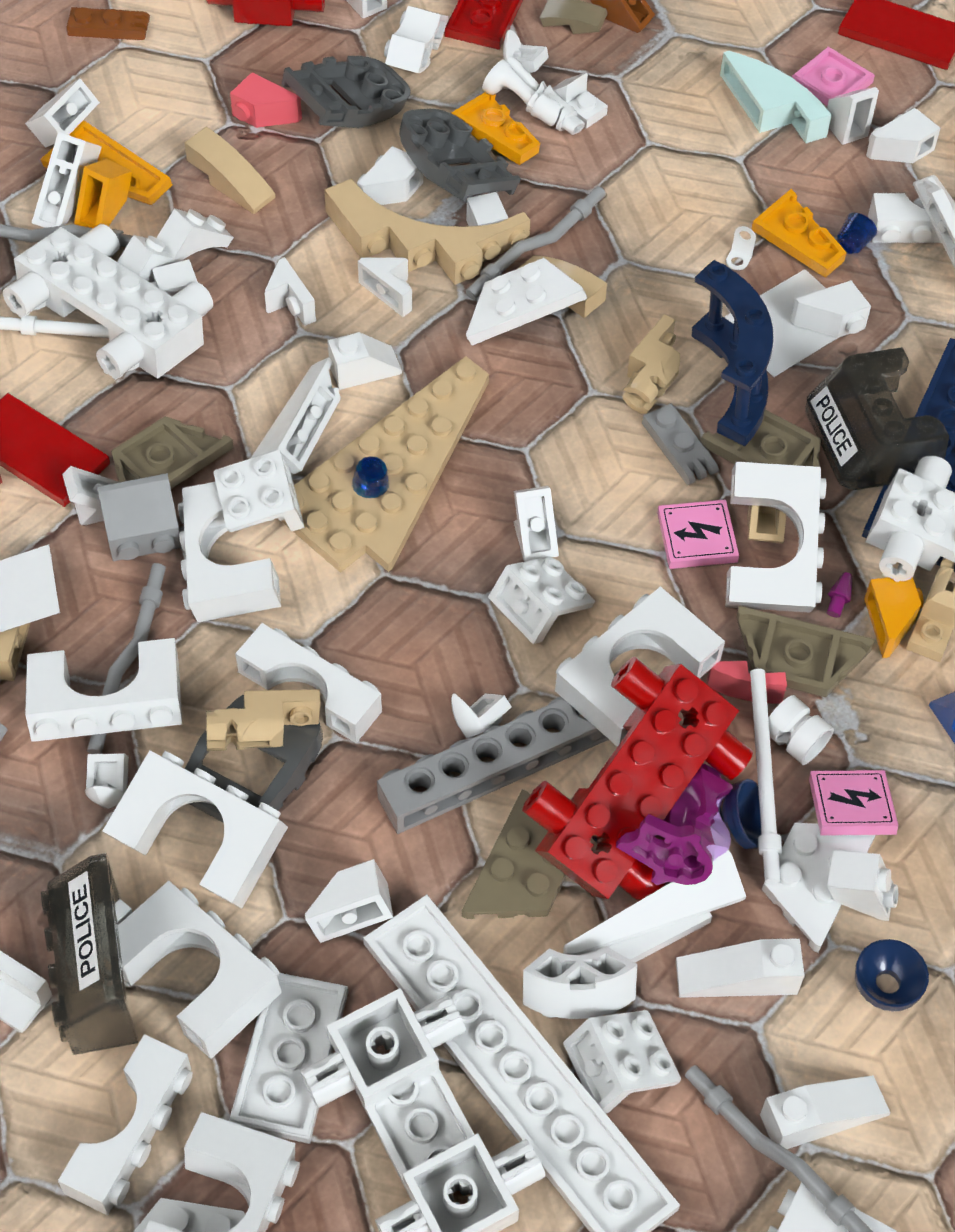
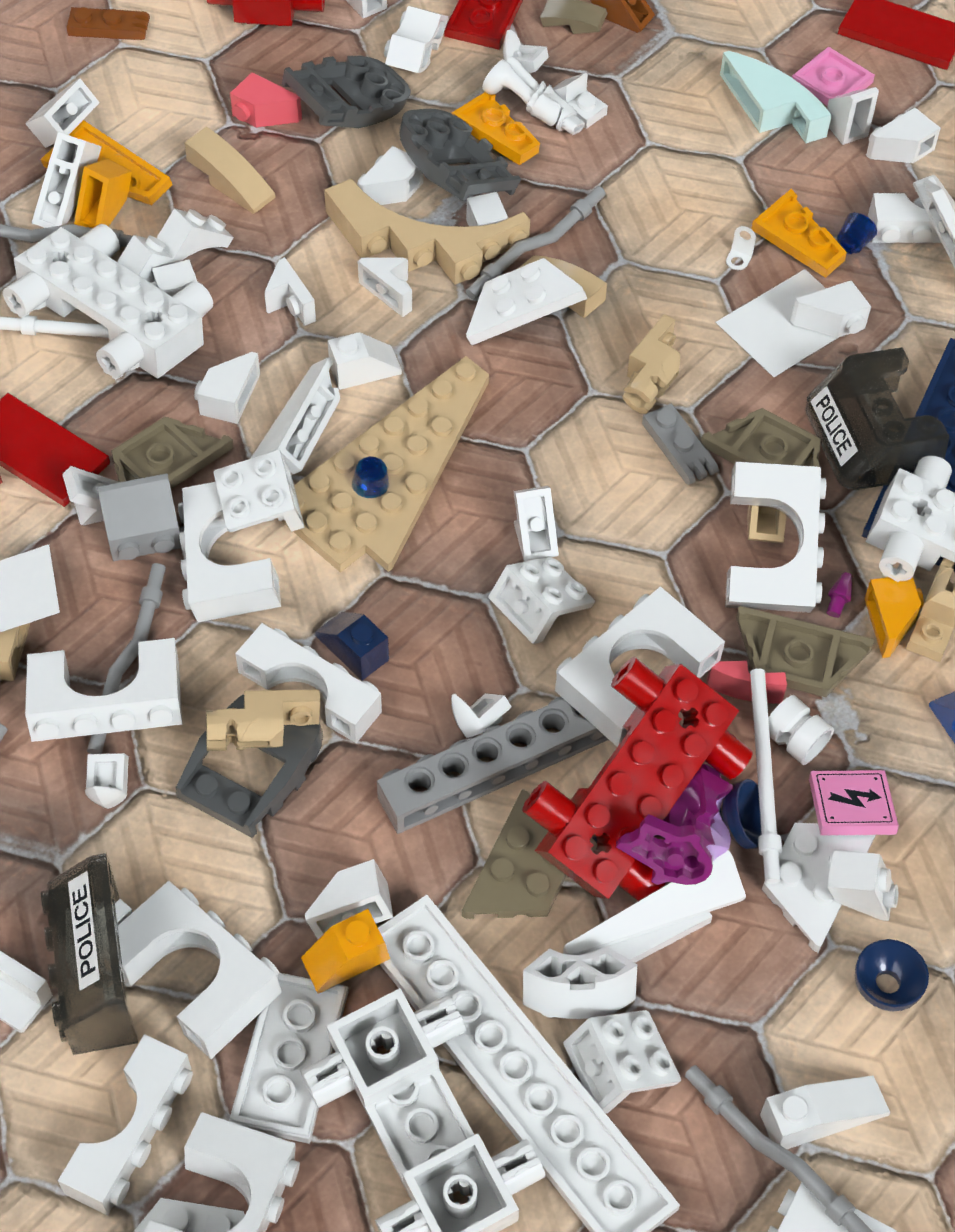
(165, 786): white arch -> none
(228, 388): none -> white slope
(345, 951): none -> light orange slope
(355, 642): none -> dark blue slope
(697, 534): bright pink tile -> none
(743, 345): dark blue fence -> none
(743, 970): white slope -> none

